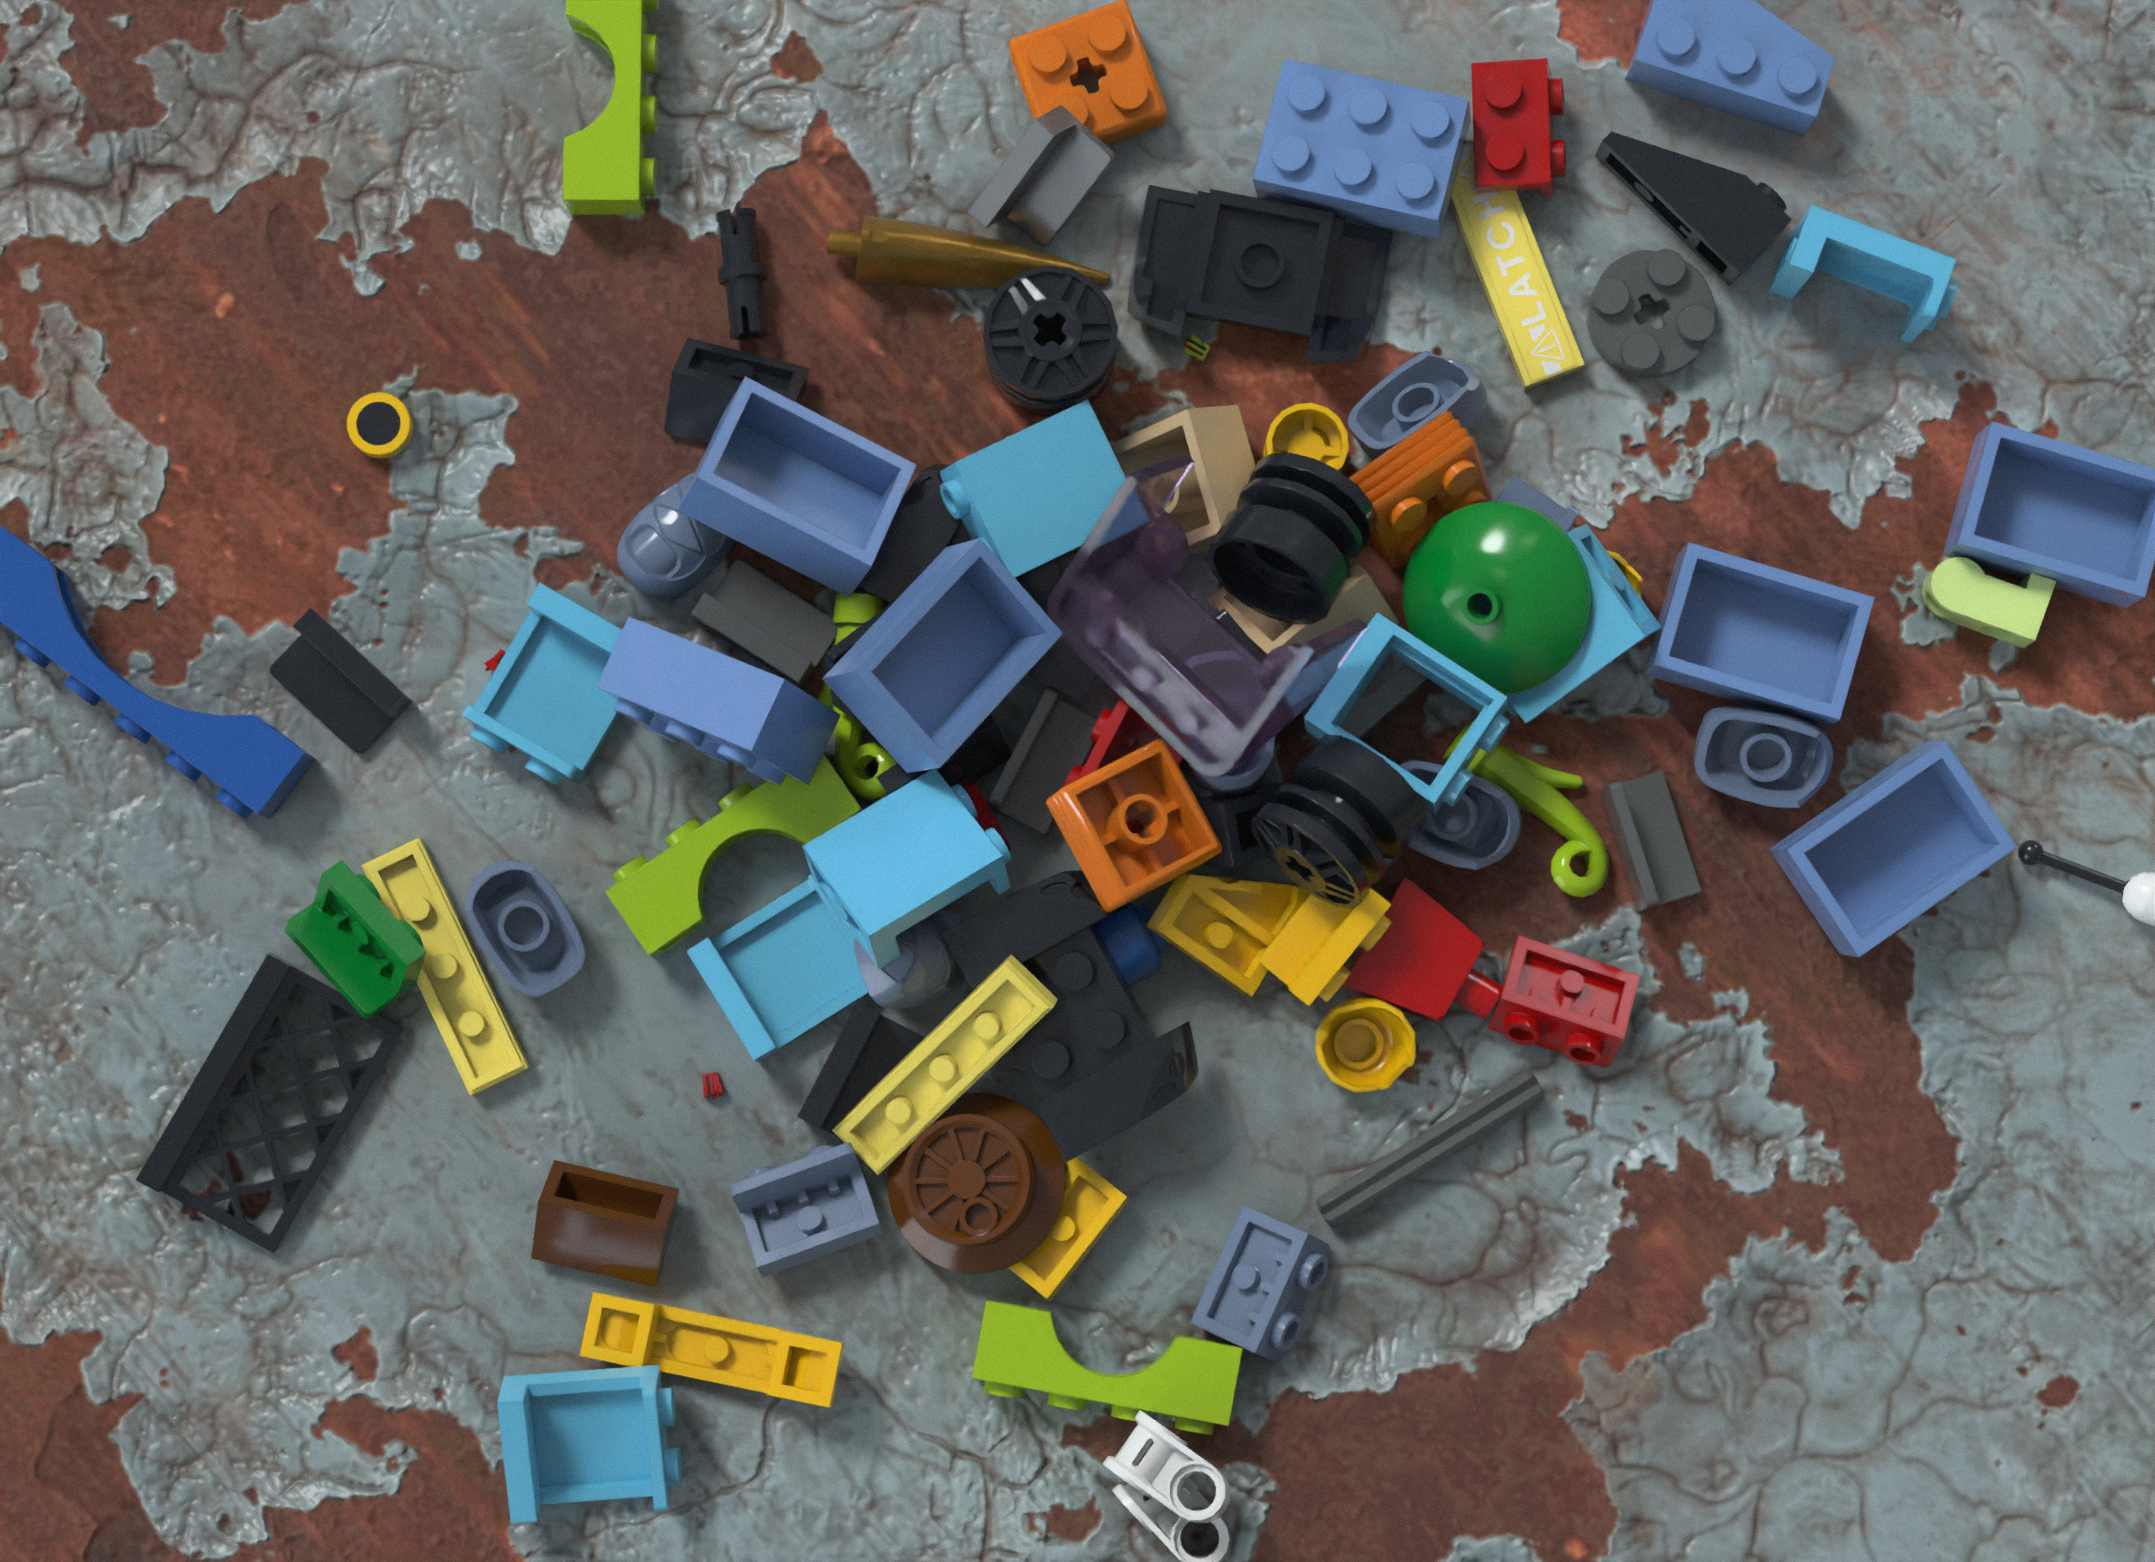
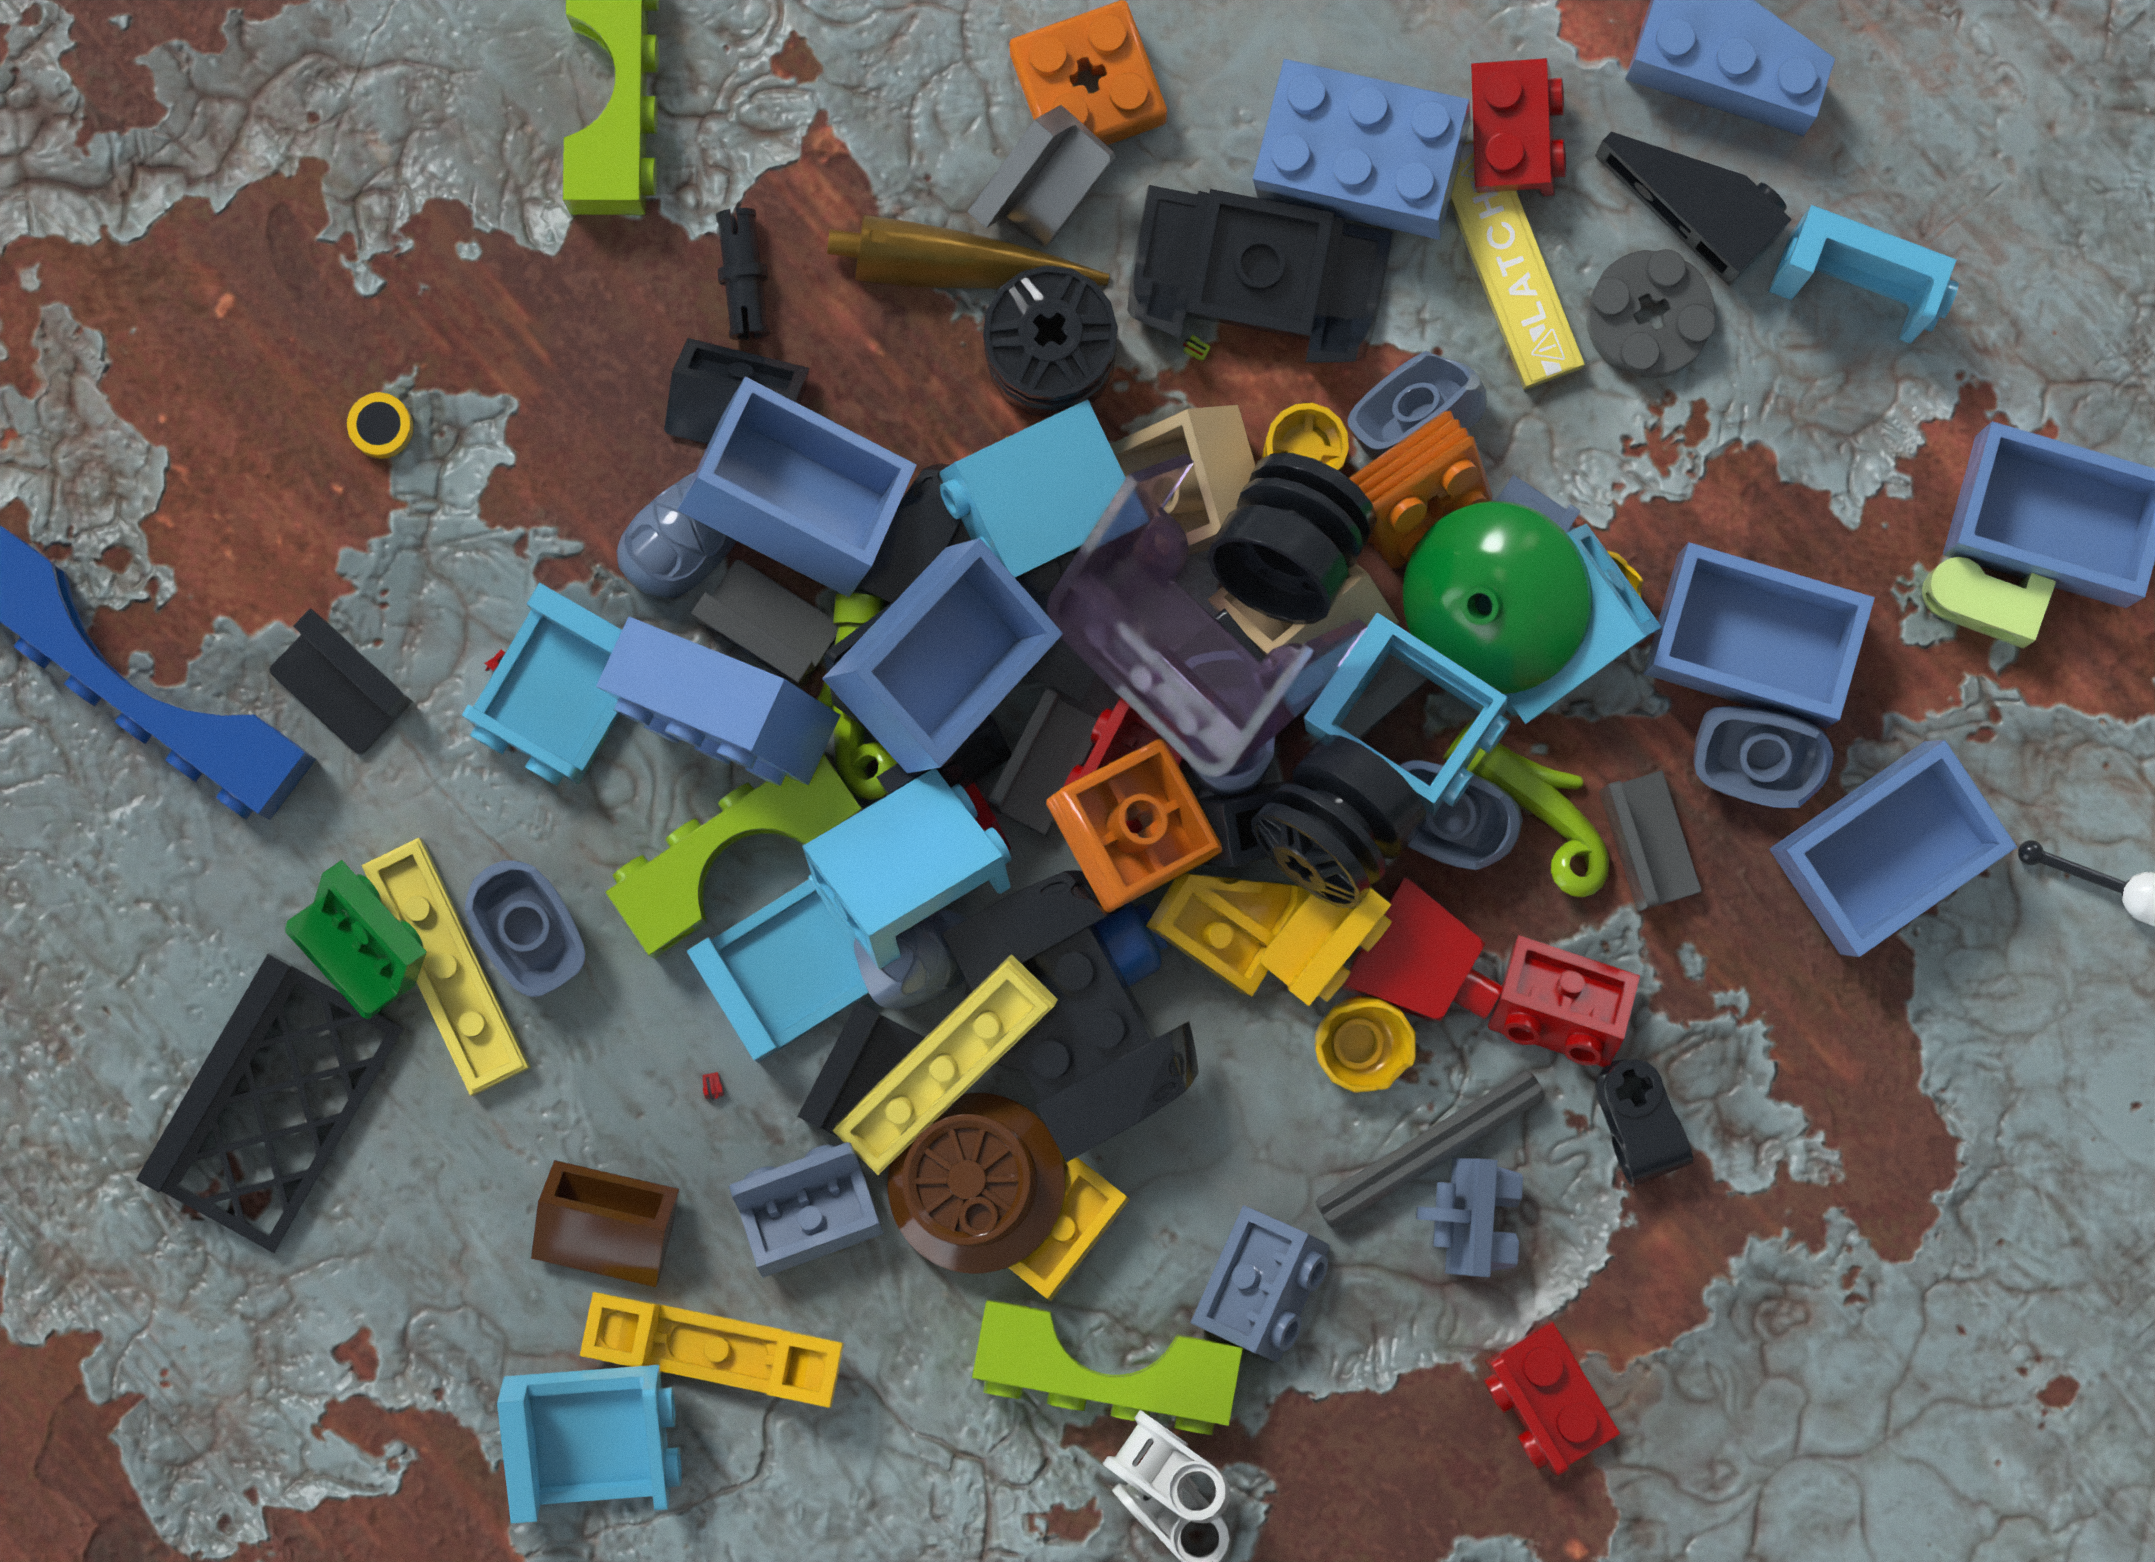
(1467, 1217): none -> sand blue hips
(1550, 1399): none -> red bracket
(1643, 1133): none -> black piece

